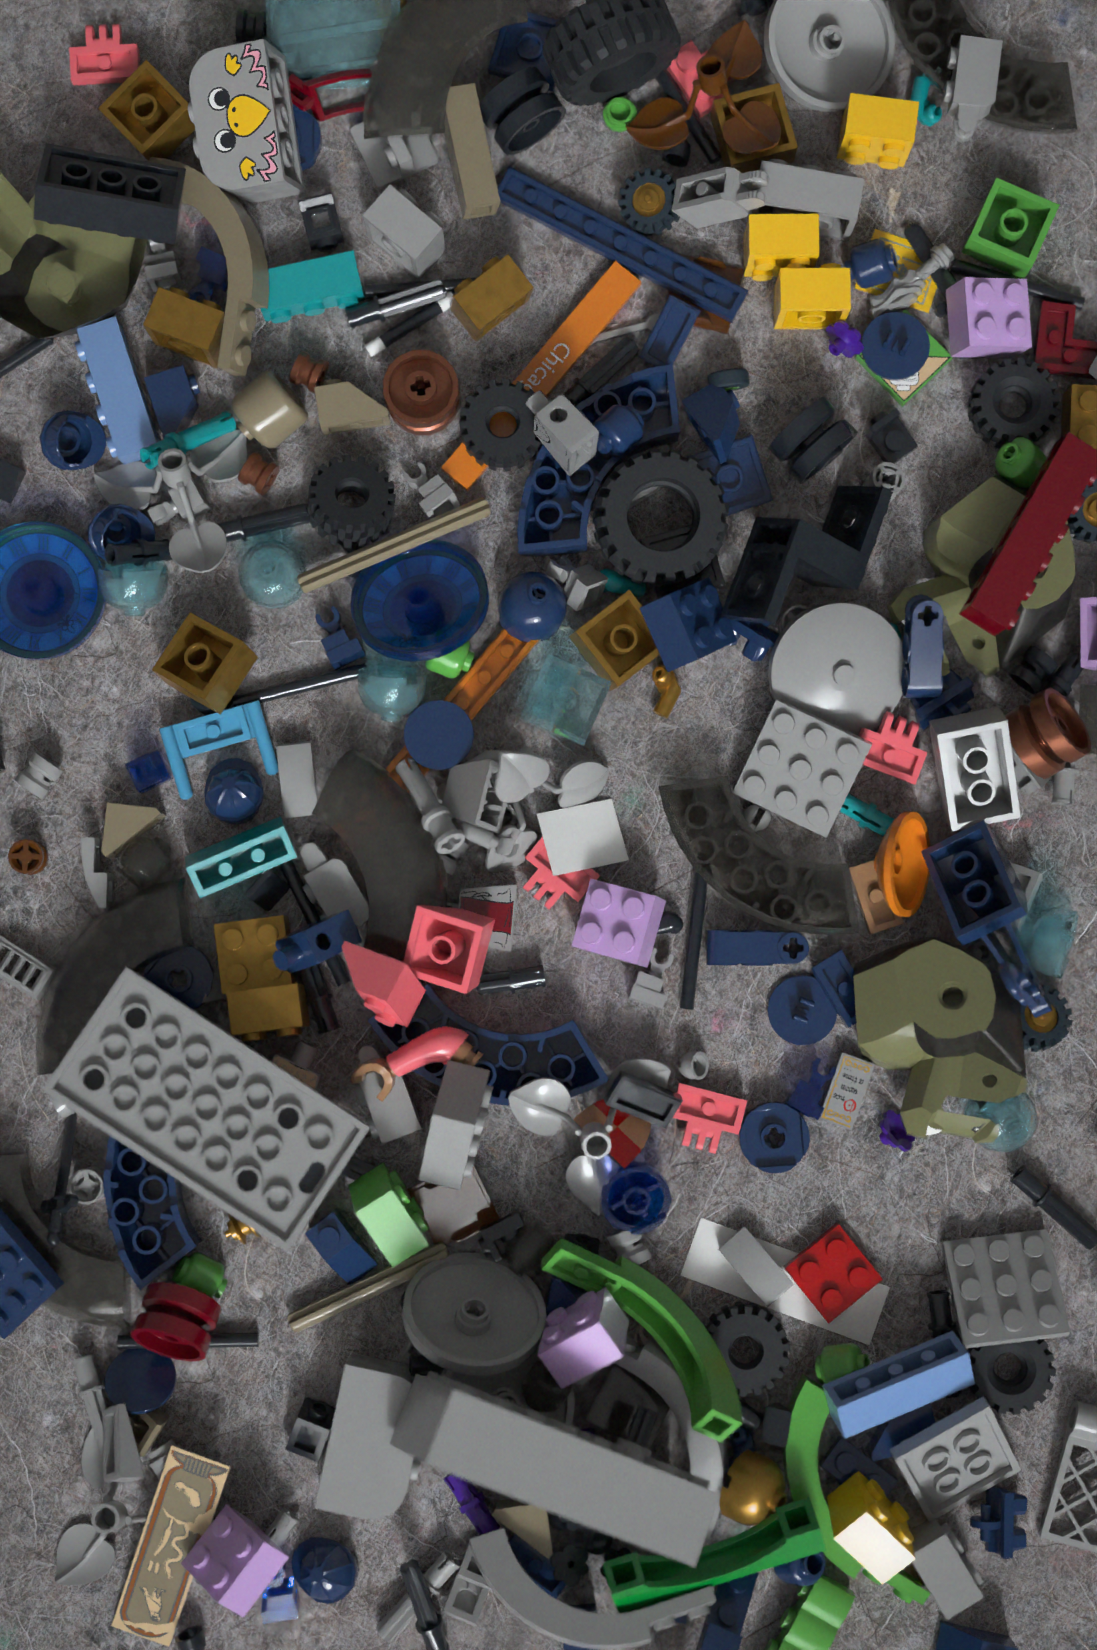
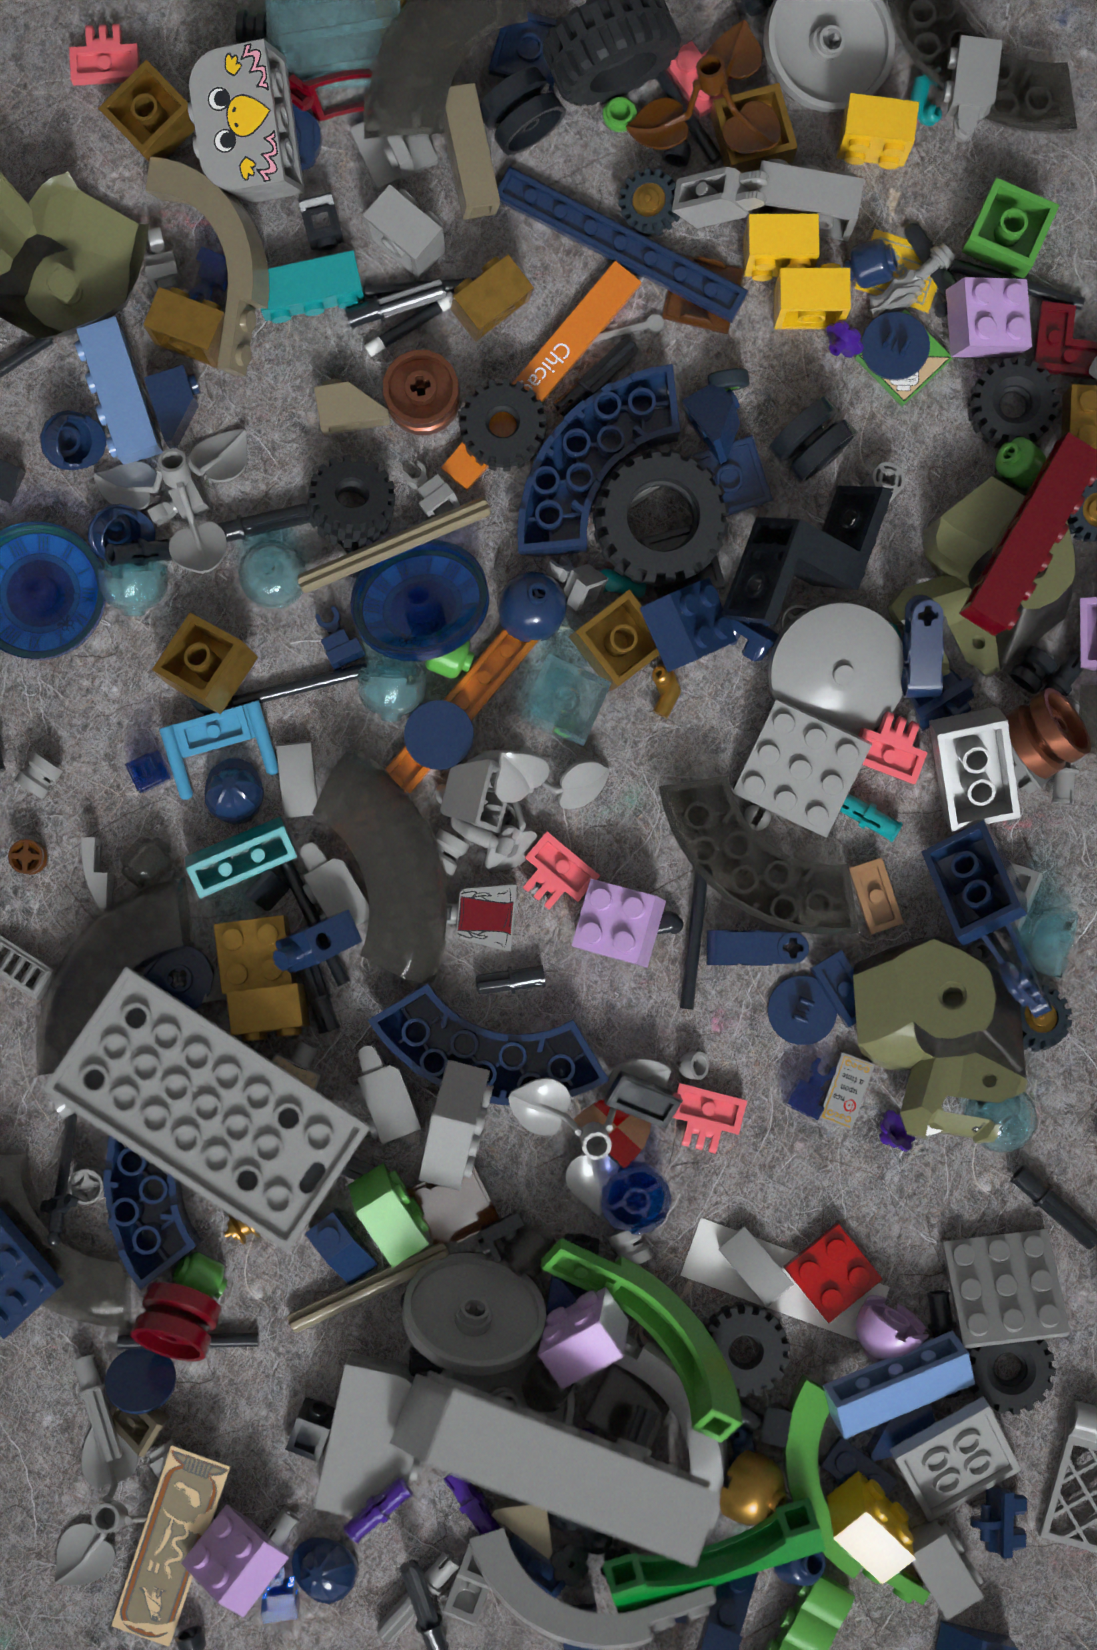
(109, 194): black slope -> none
(120, 1451): light grey slope -> none
(125, 825): dark tan slope -> none
(189, 438): teal pin -> none
(258, 473): copper wheel -> none
(268, 410): dark tan head -> none
(308, 371): copper wheel -> none
(377, 1510): none -> dark purple pin
(384, 984): coral slope -> none
(433, 1046): coral piece -> none
(435, 816): light grey pin -> none
(448, 946): coral slope -> none
(563, 431): light grey torso -> none
(582, 837): white sticker -> none
(618, 430): dark blue head -> none
(648, 986): light grey piece -> none
(669, 332): dark blue tile -> none
(789, 1150): dark blue plate -> none
(839, 1361): bright green head -> none
(886, 1331): none -> lavender cylinder
(890, 437): black bracket -> none
(901, 866): orange dish -> none

